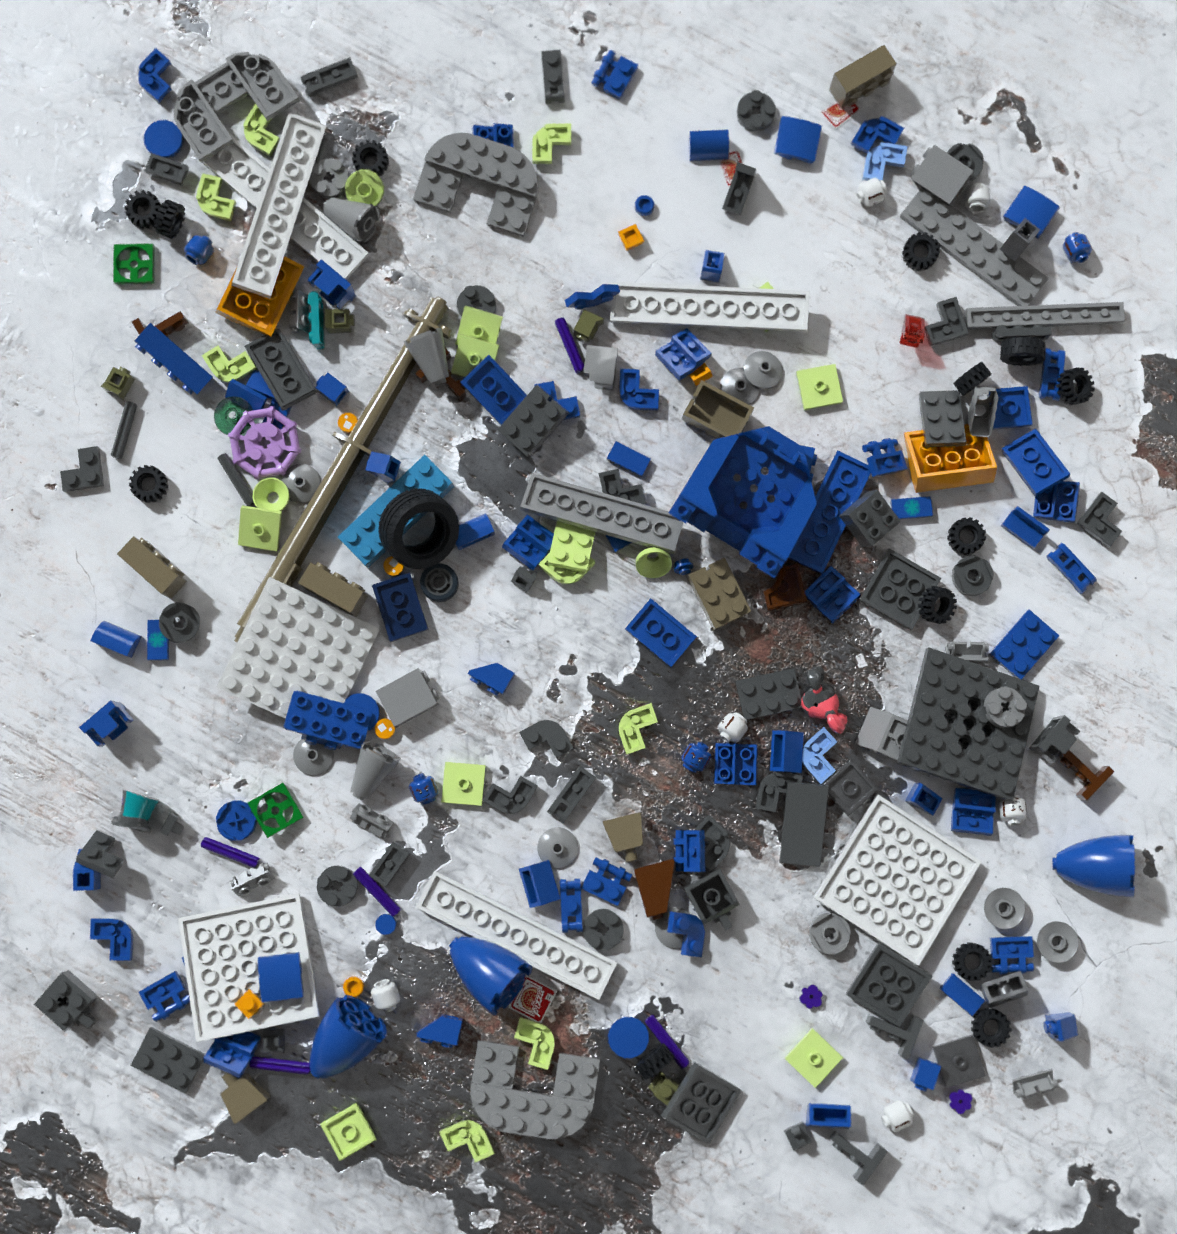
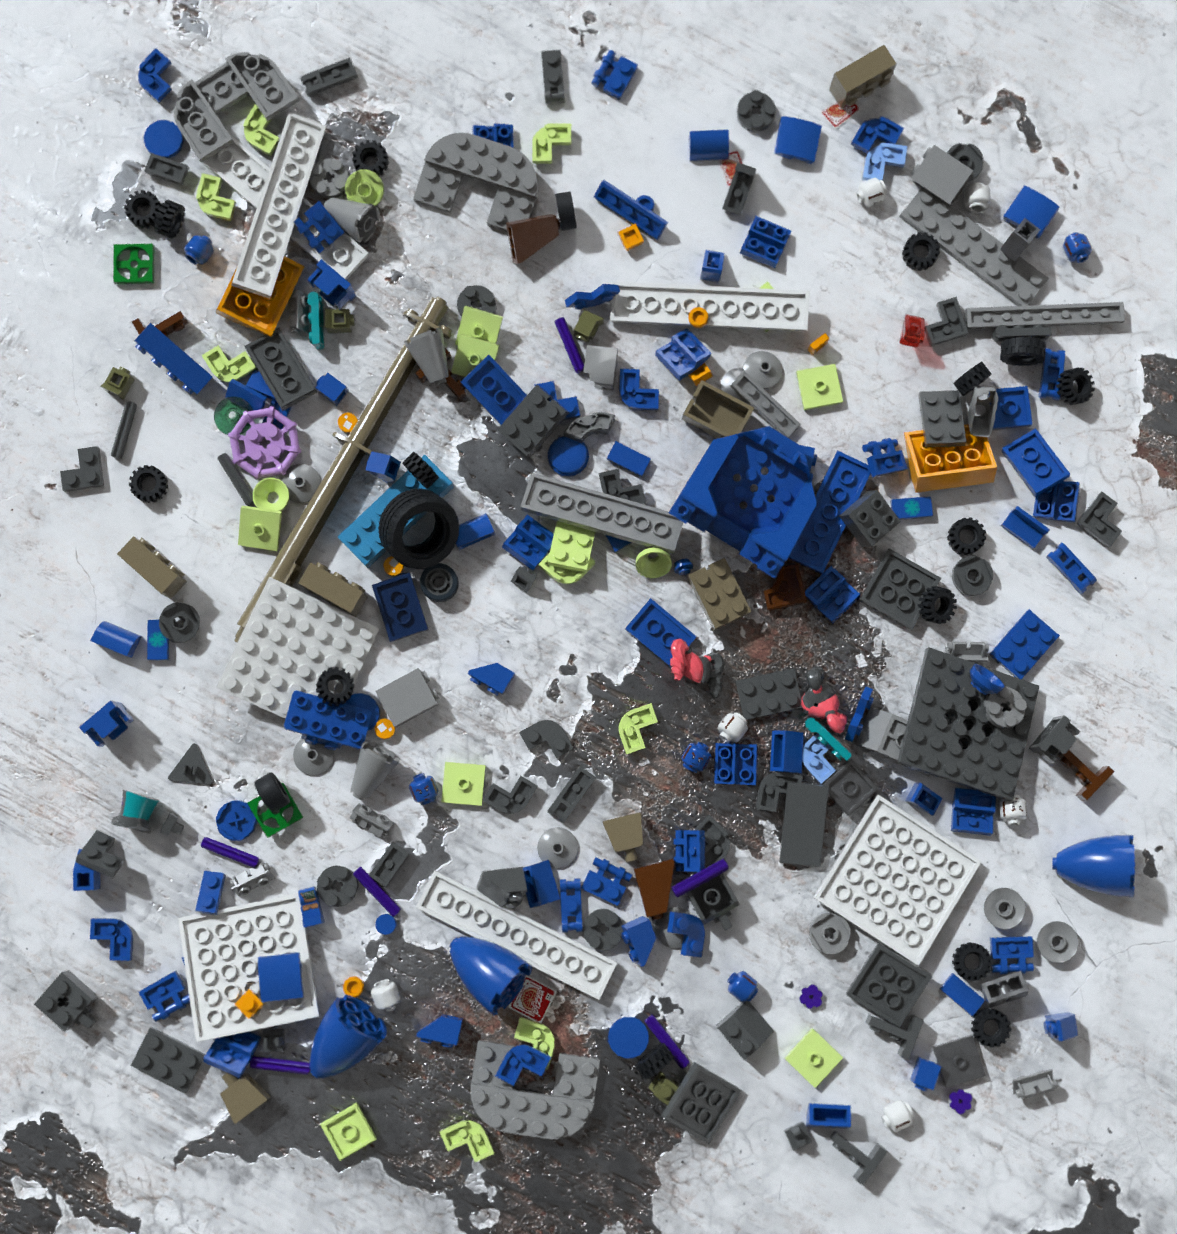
(191, 768): none -> dark grey piece
(210, 892): none -> blue plate
(272, 792): none -> black tyre
(310, 907): none -> blue leg
(323, 223): none -> blue plate
(335, 674): none -> black tyre
(420, 470): none -> black tyre
(503, 886): none -> dark grey slope
(520, 1057): none -> blue plate
(531, 235): none -> reddish brown slope
(566, 211): none -> black tyre
(568, 456): none -> blue piece
(588, 425): none -> dark grey tile
(630, 209): none -> blue tile
(640, 939): none -> blue slope
(696, 667): none -> hair
(698, 317): none -> light orange tile
(700, 878): none -> dark purple axle
(742, 986): none -> blue head
(745, 1029): none -> dark grey slope
(765, 241): none -> blue slope
(765, 404): none -> light grey tile
(818, 344): none -> light orange tile
(826, 738): none -> teal hinge
(865, 702): none -> blue plate
(985, 680): none -> blue piece

